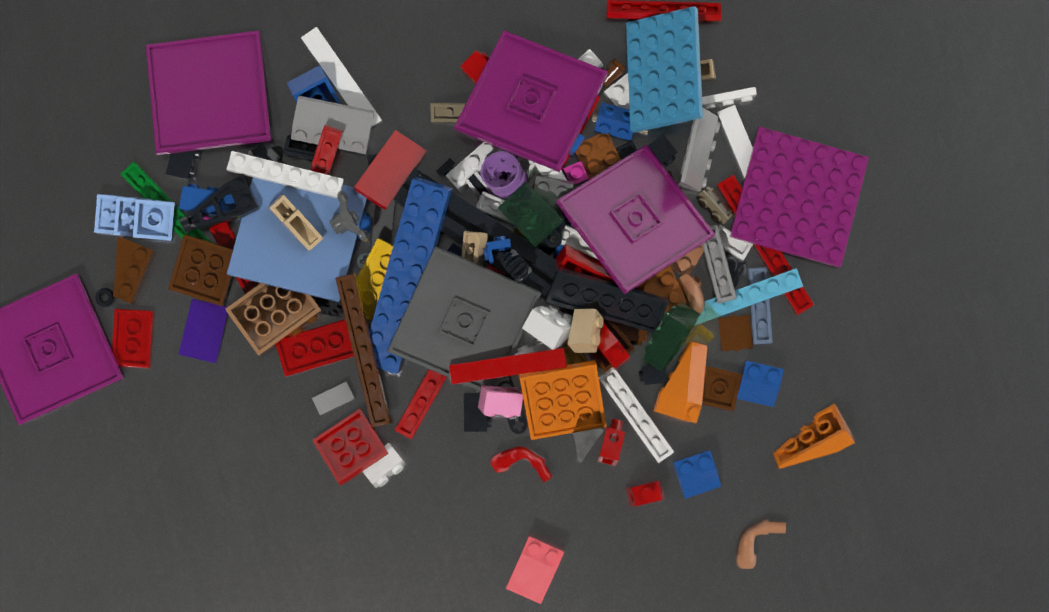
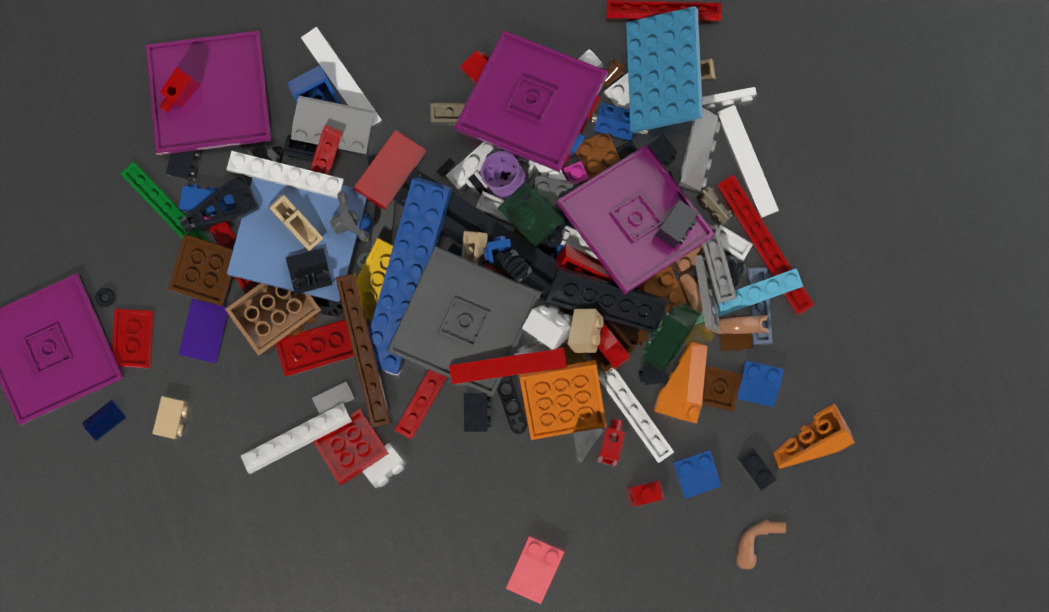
(103, 420): none -> clear blue slope
(131, 269): reddish brown wedge -> none
(134, 217): light blue slope -> none
(170, 418): none -> tan brick
(177, 90): none -> red torso
(296, 438): none -> white plate
(309, 271): none -> black hinge
(500, 401): bright pink brick -> none
(504, 459): red piece -> none
(676, 224): none -> black brick
(707, 295): none -> light grey tile
(743, 325): none -> nougat piece
(756, 469): none -> black brick
(799, 197): magenta plate -> none

